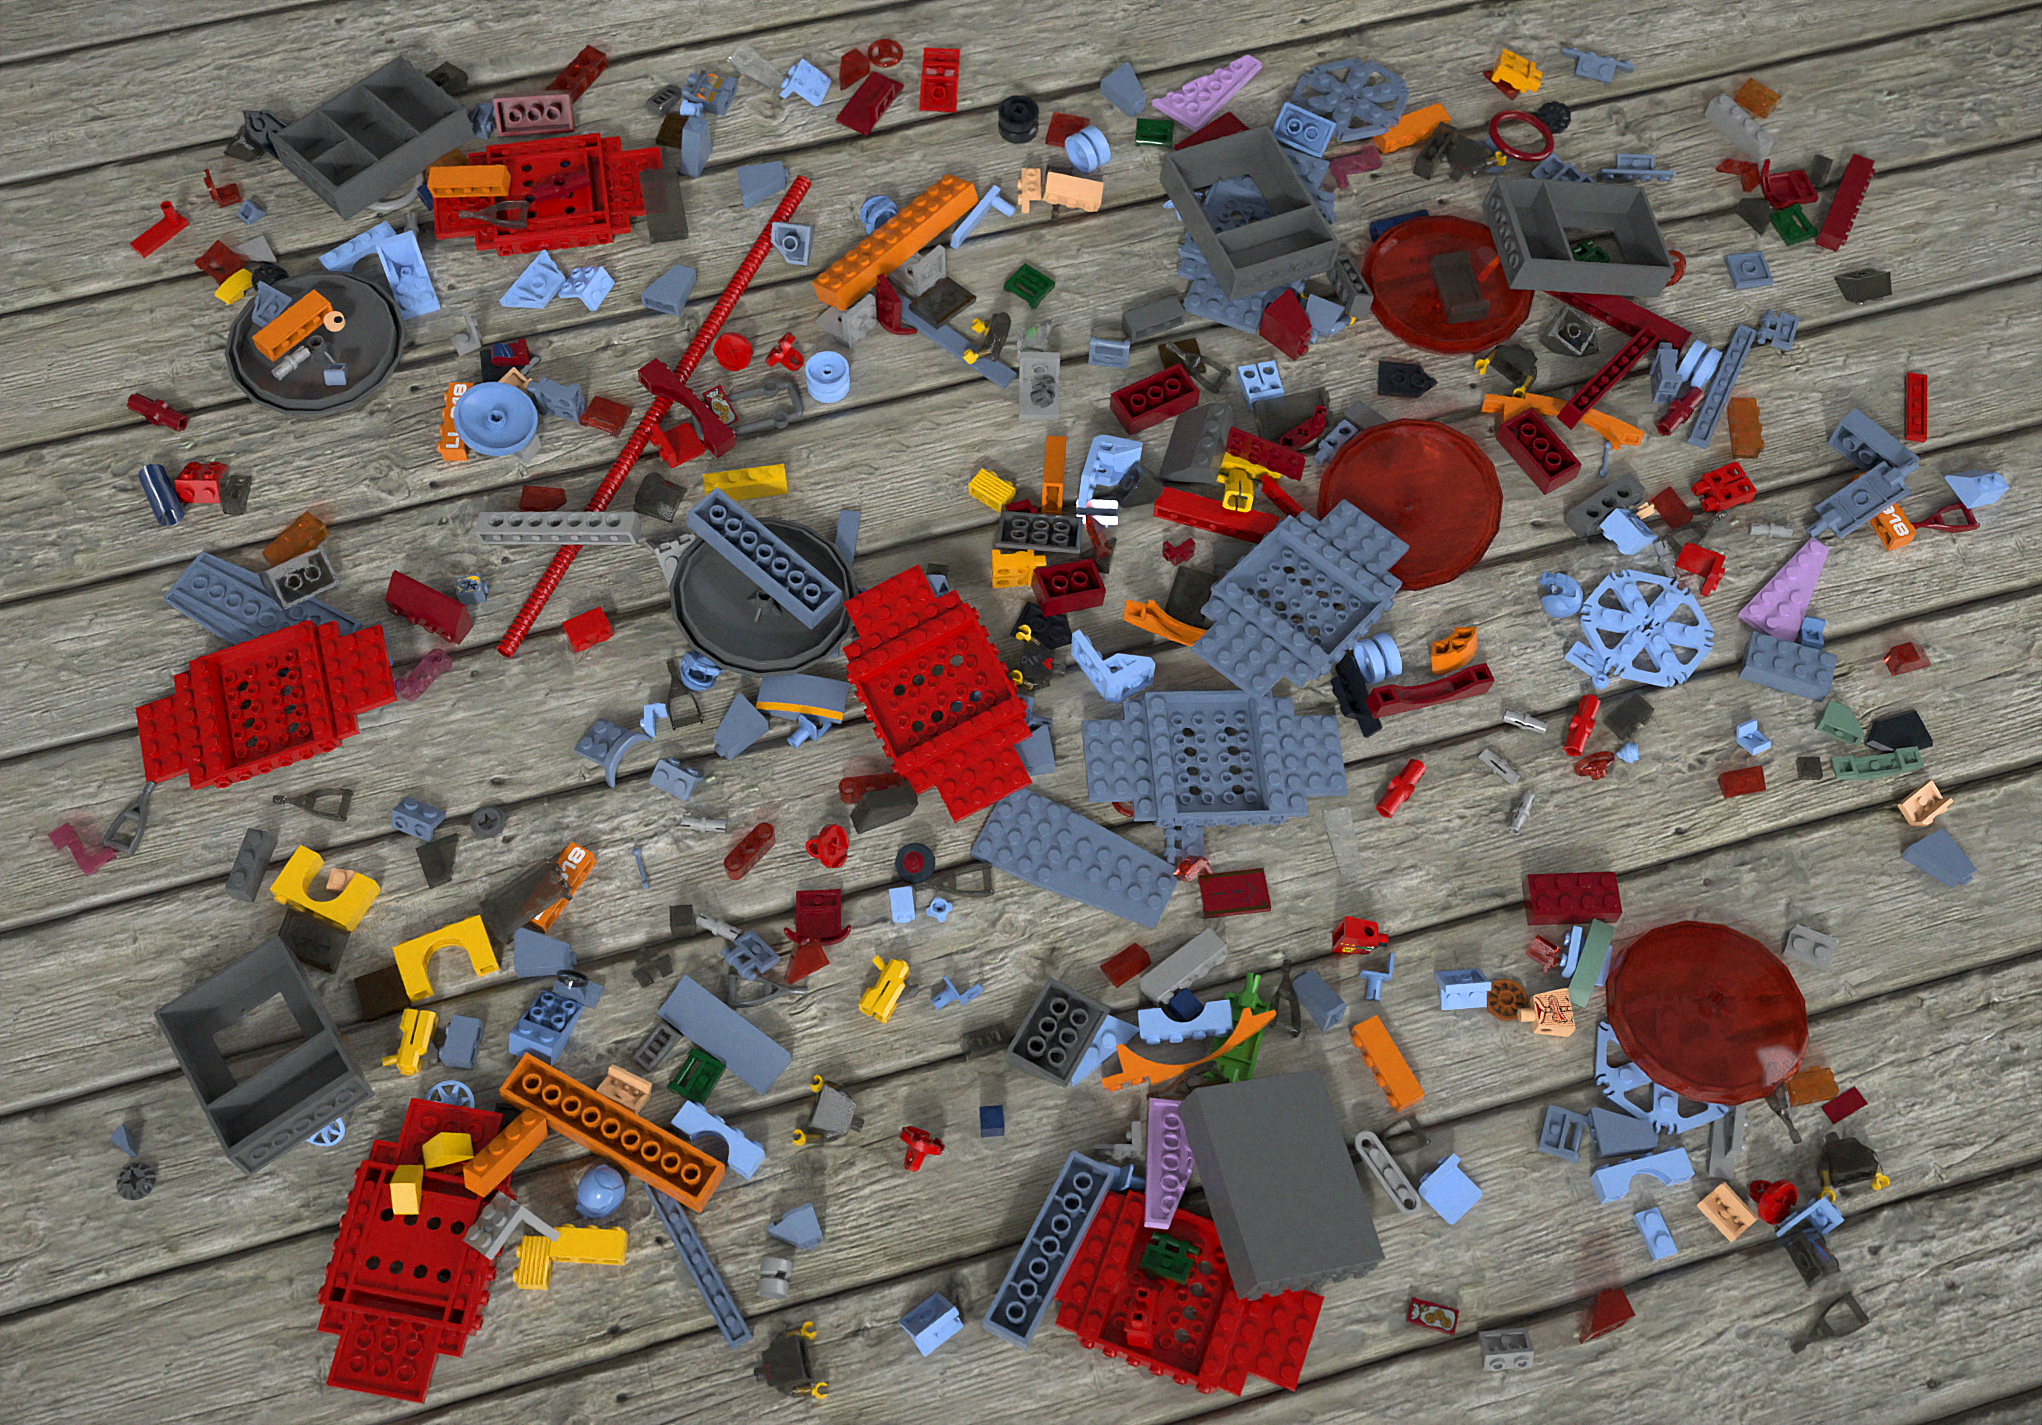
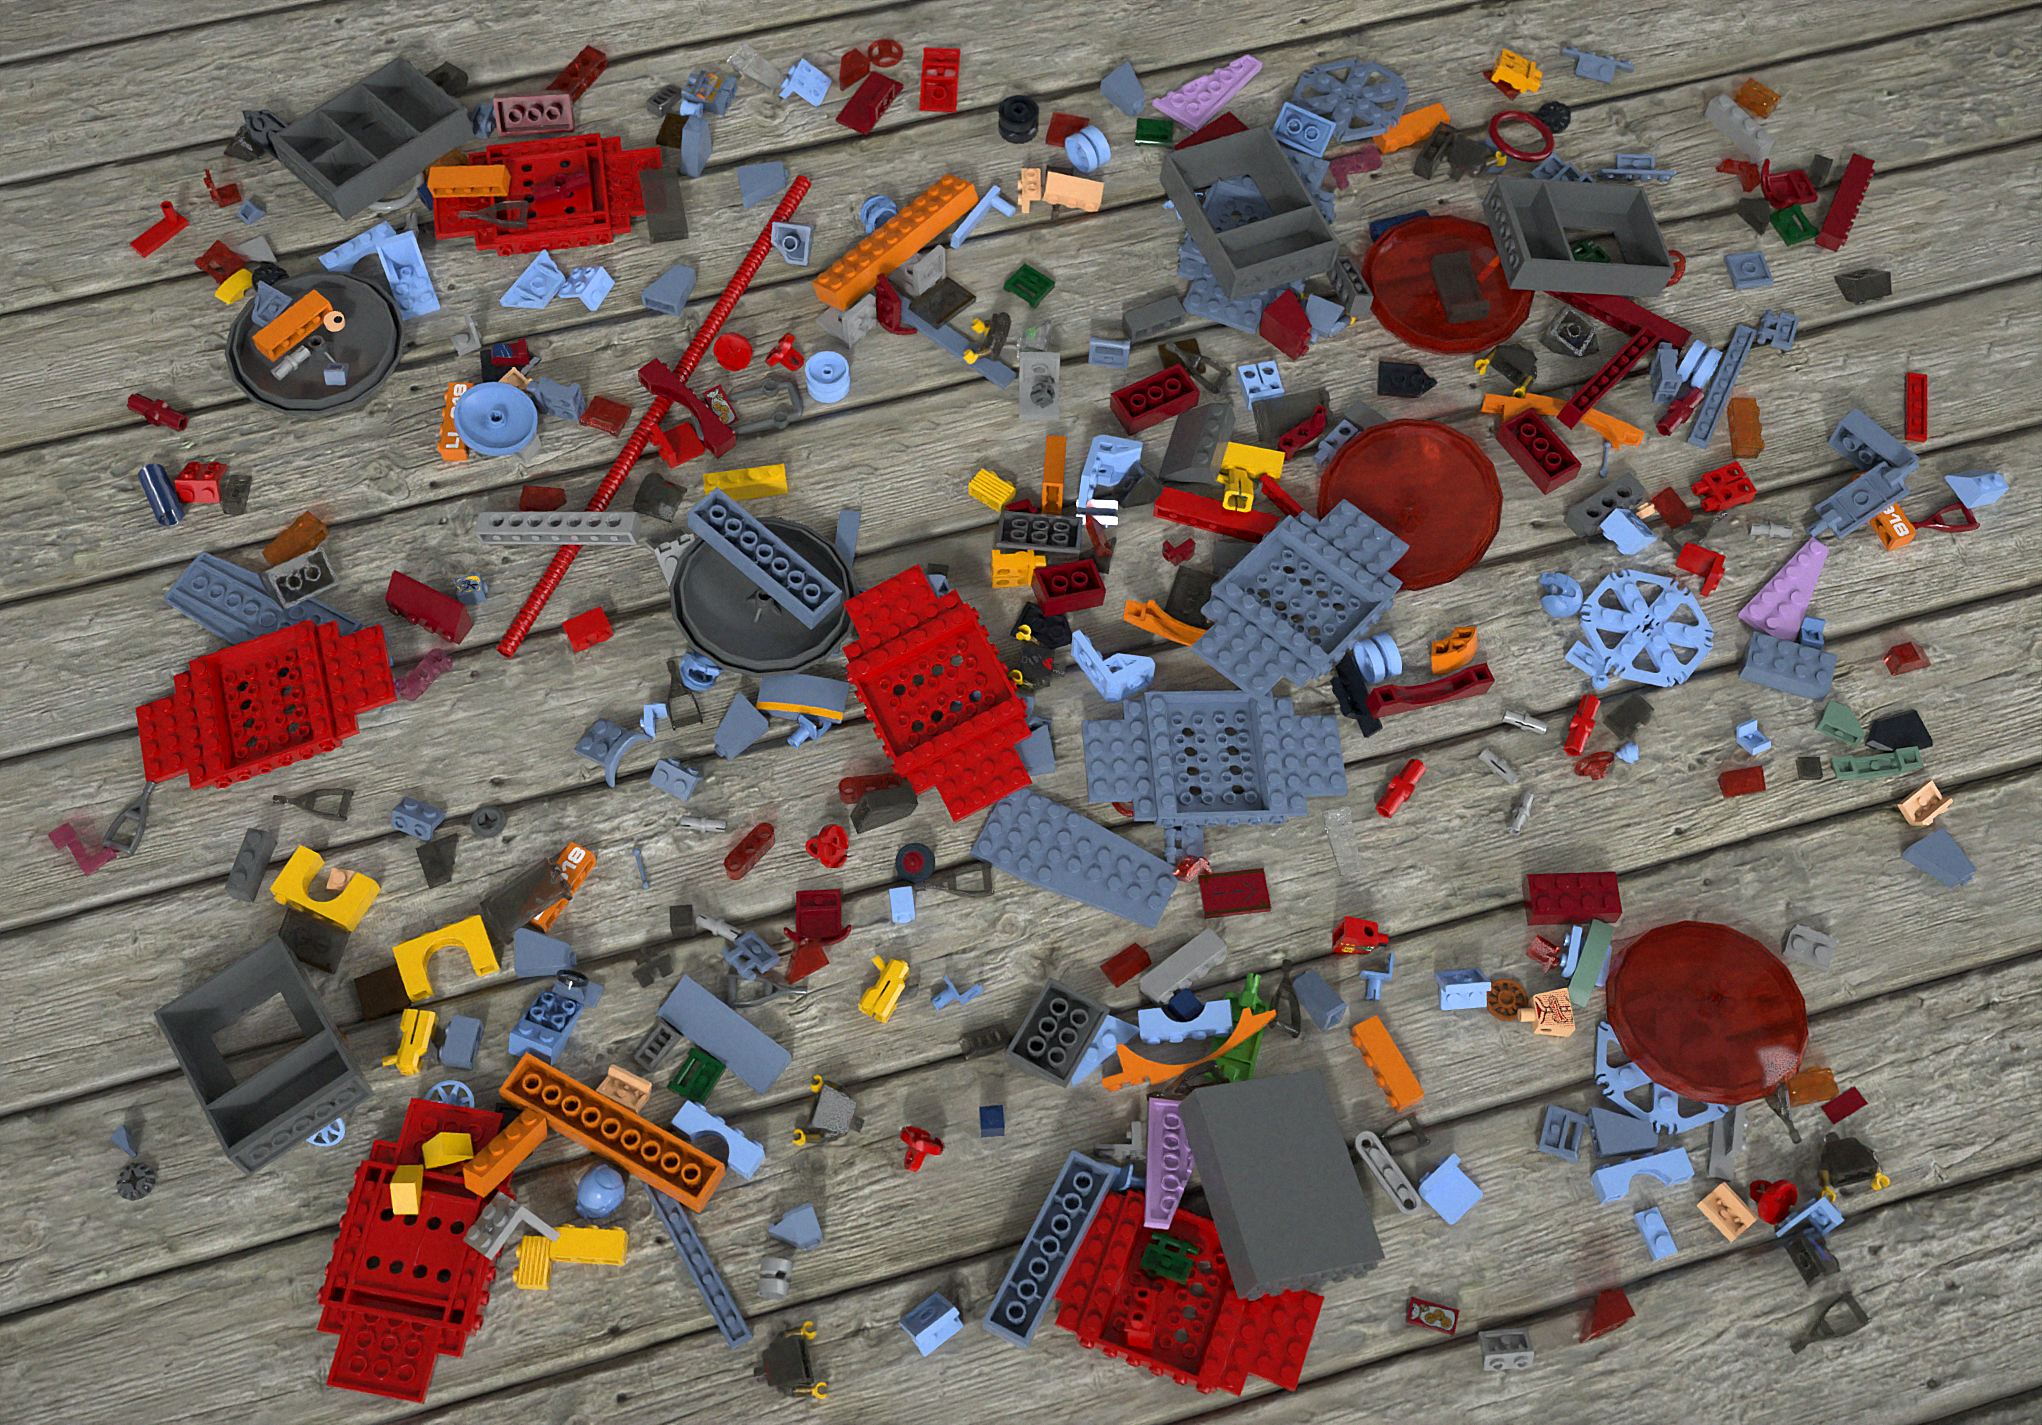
(937, 903): light blue plate -> none
(1265, 453): dark red bracket -> none
(1666, 560): light grey pin -> none

